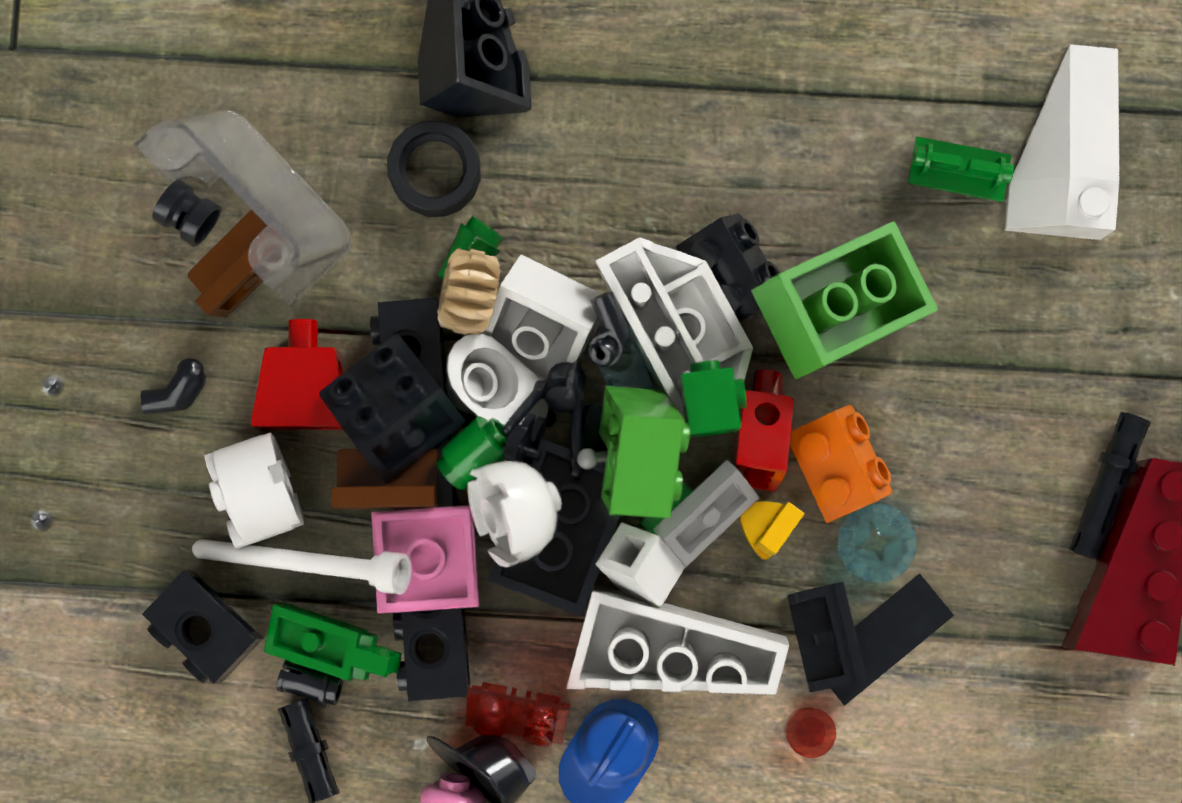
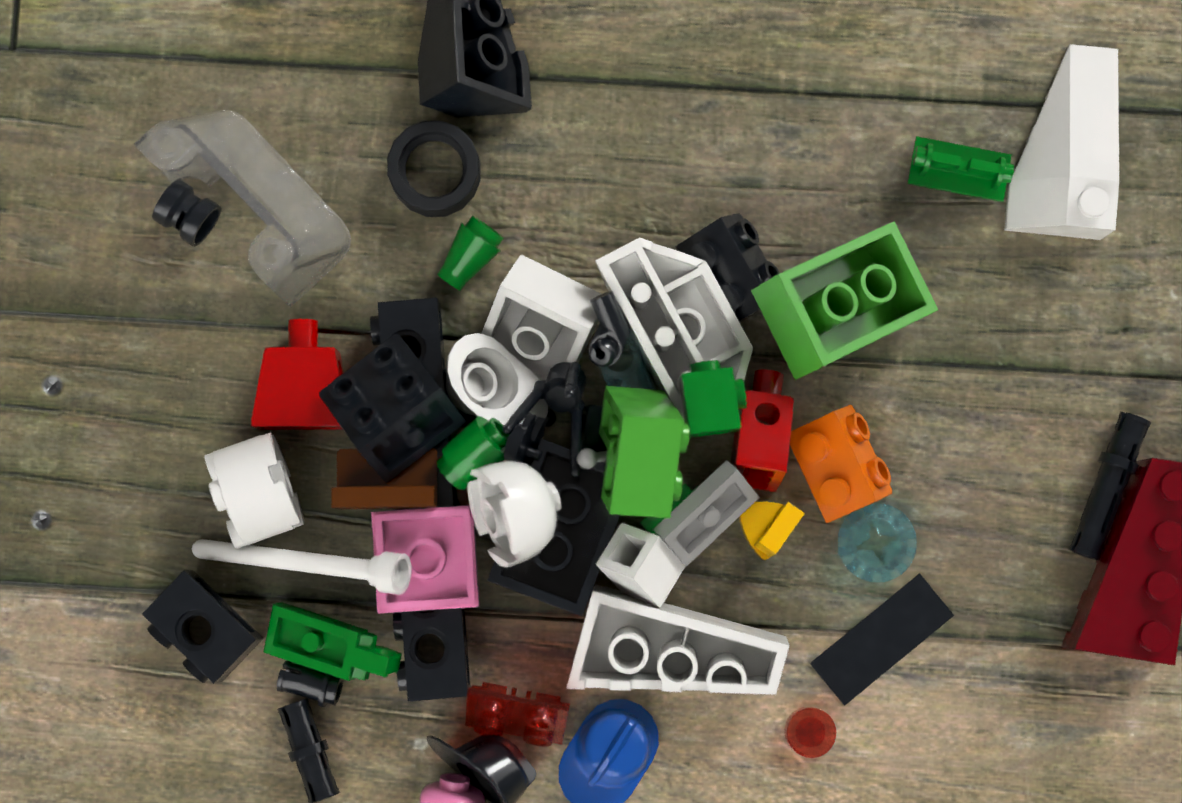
(180, 392): black arm -> none
(225, 271): reddish brown panel -> none
(468, 291): tan gear -> none
(826, 637): black hinge -> none

